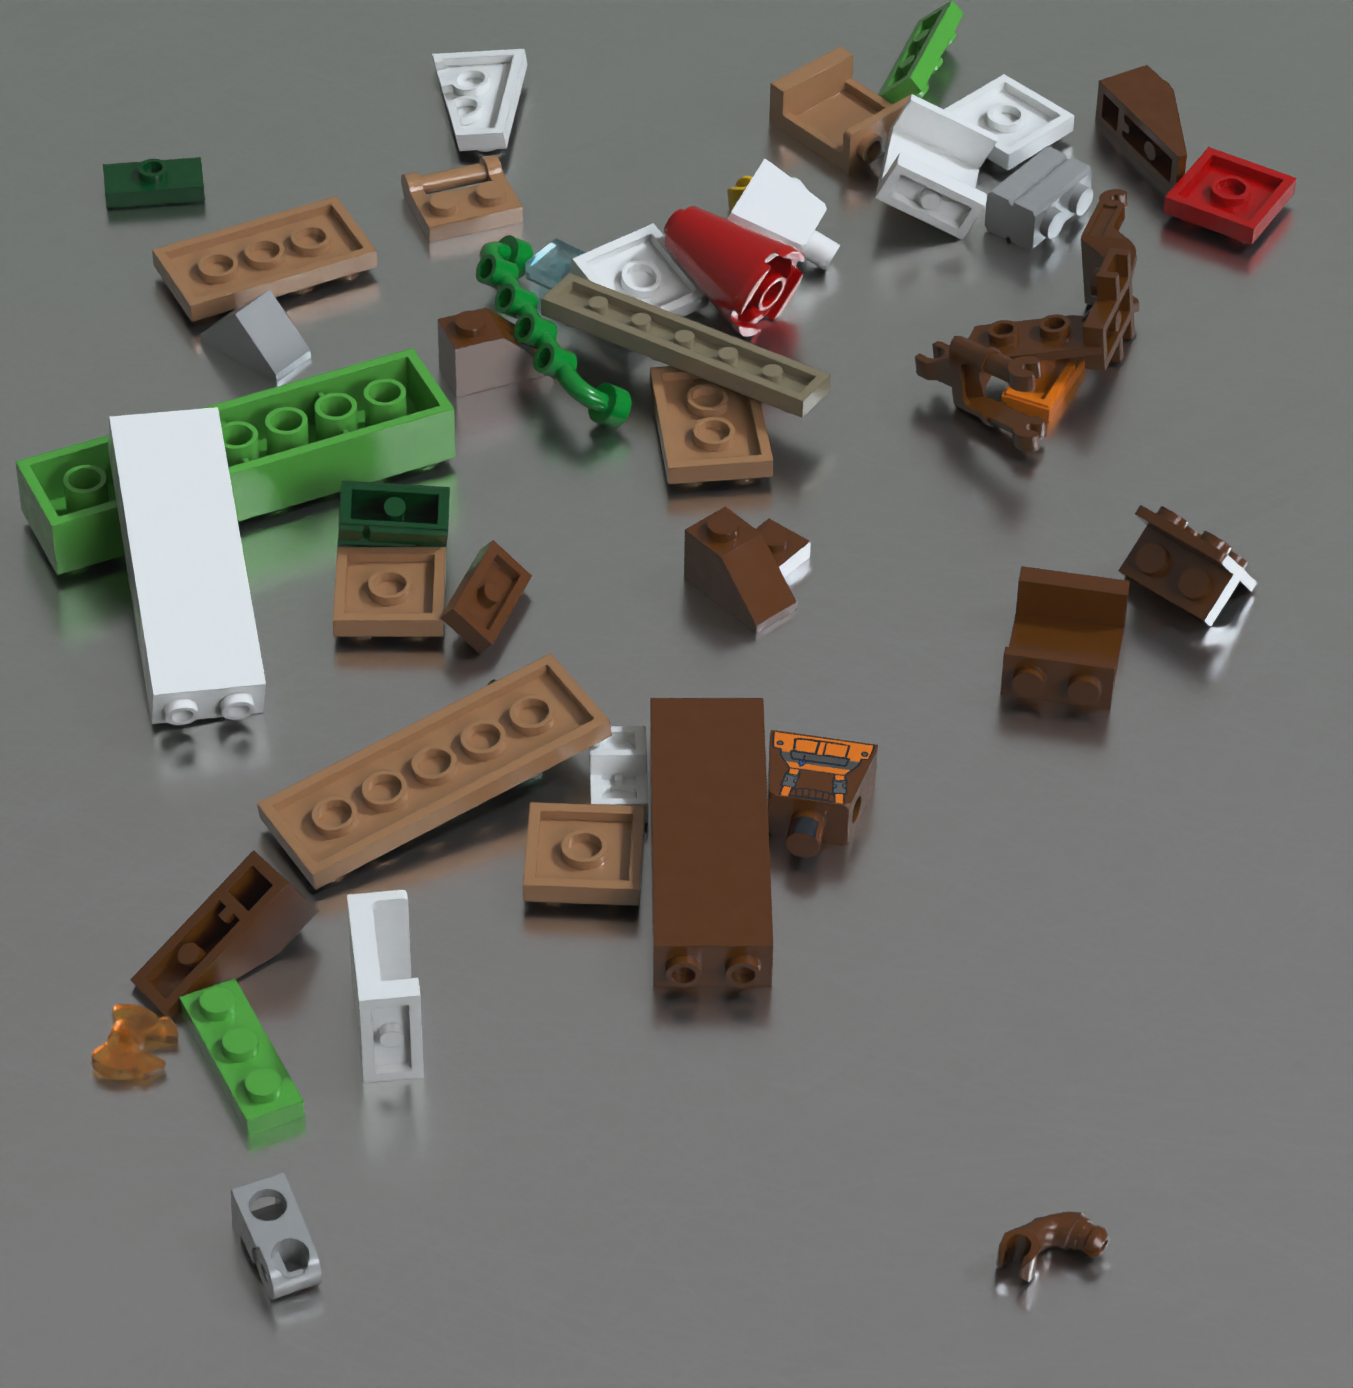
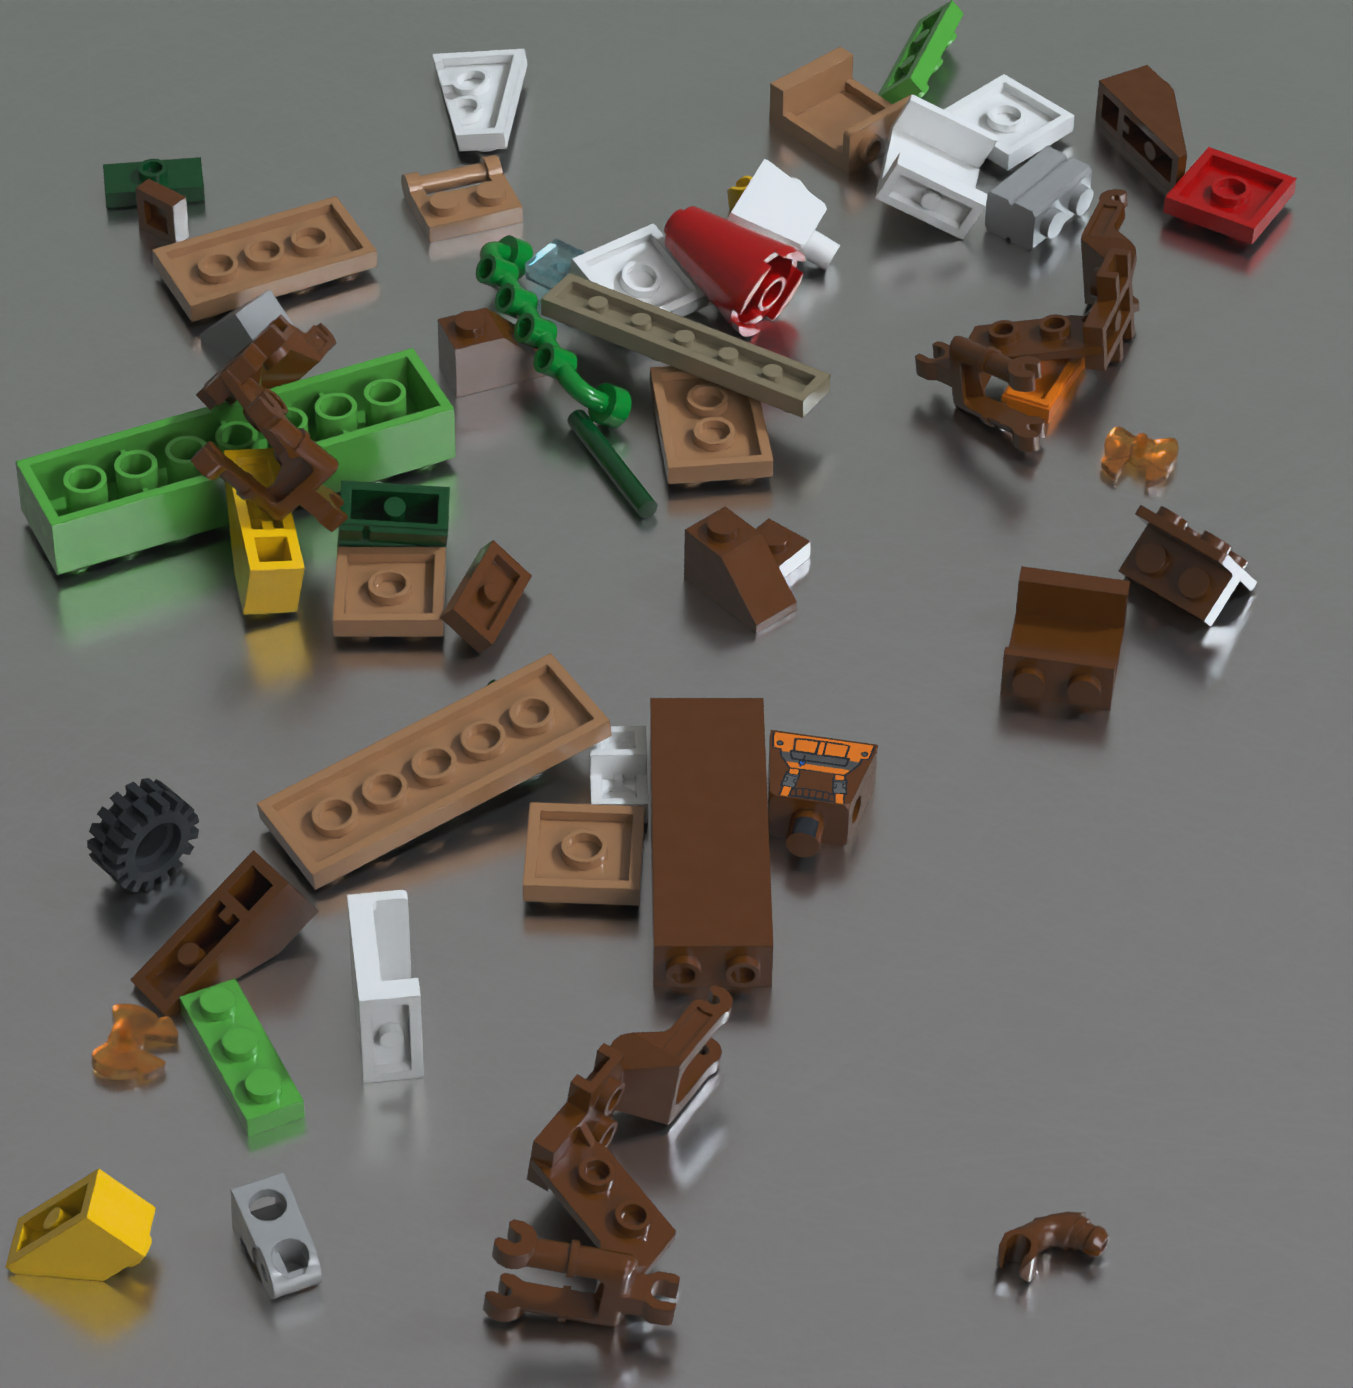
(83, 1232): none -> yellow slope
(143, 834): none -> black tyre
(162, 212): none -> reddish brown plate
(186, 566): white brick -> none
(263, 550): none -> yellow slope
(270, 360): none -> reddish brown piece
(612, 463): none -> dark green bar
(636, 1075): none -> reddish brown piece
(1156, 455): none -> clear orange piece

